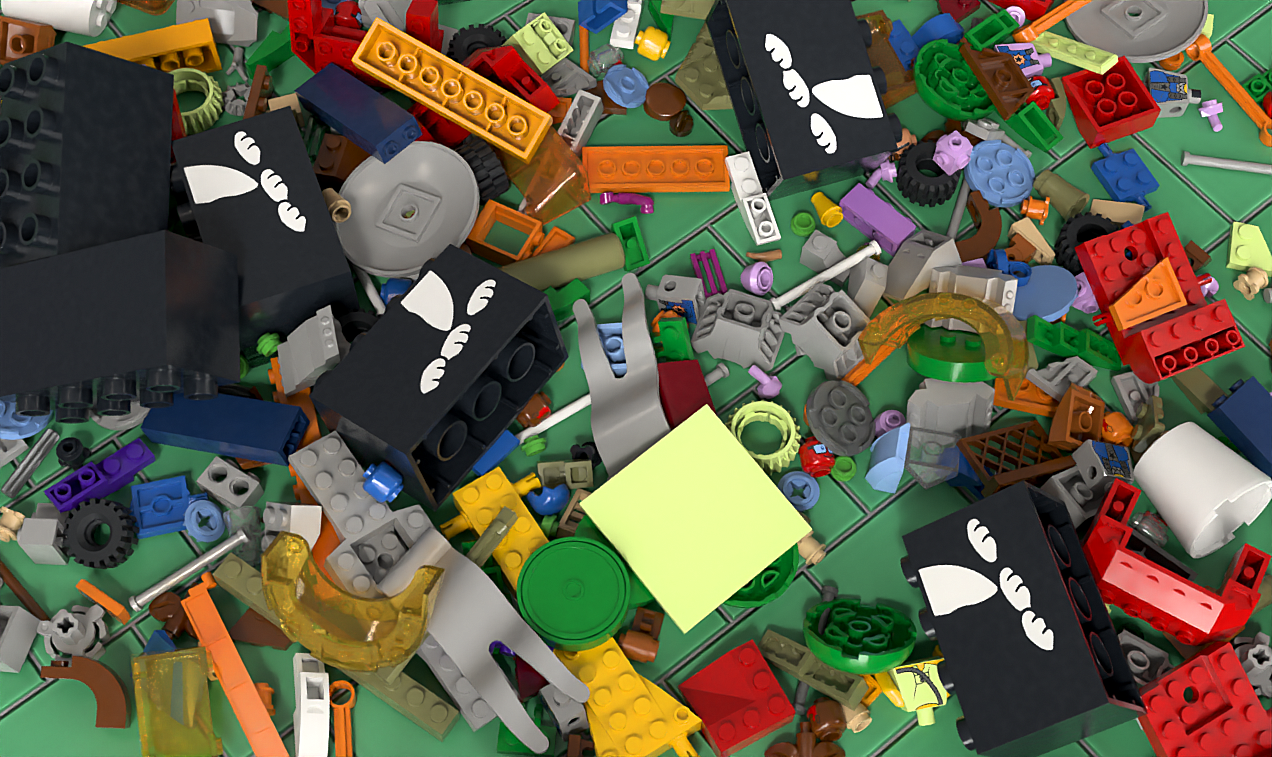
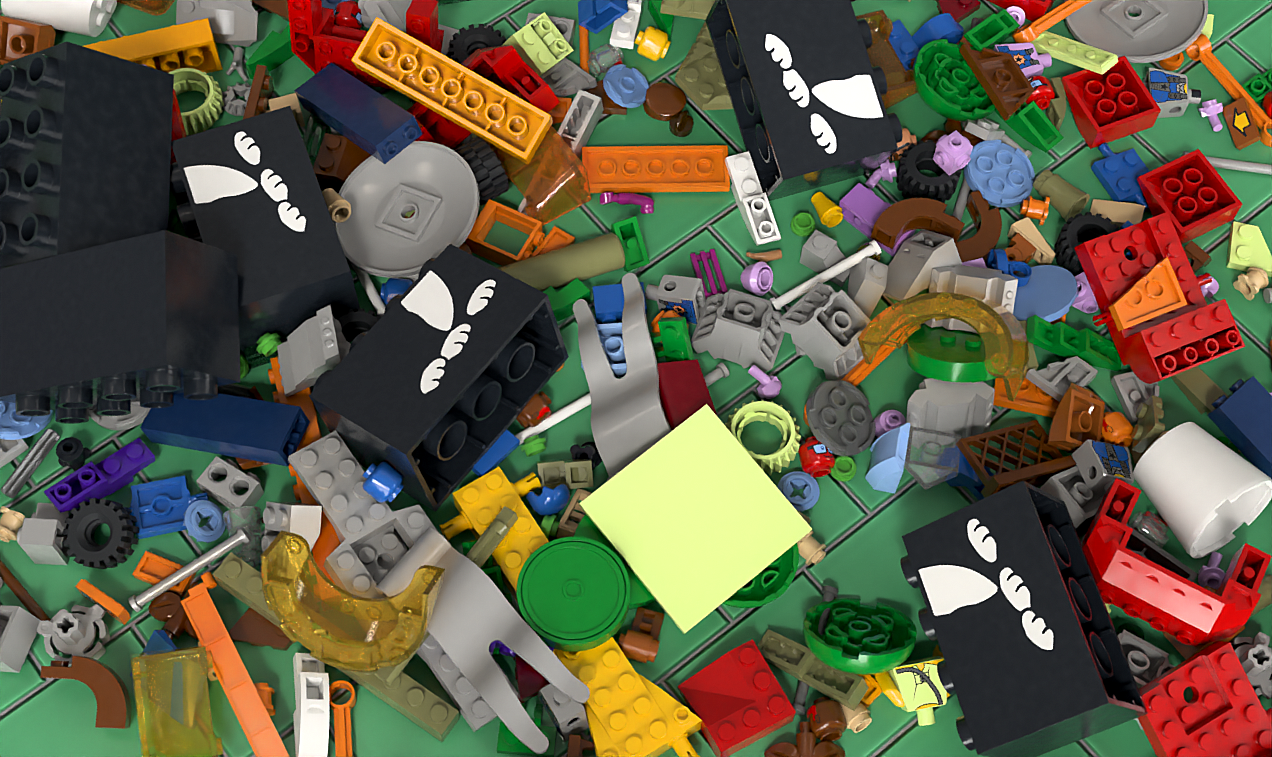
(156, 568): none -> orange tile
(609, 303): none -> blue piece
(915, 214): none -> reddish brown arch
(1190, 194): none -> red slope
(1211, 574): none -> lavender plate
(1241, 123): none -> dark orange tile

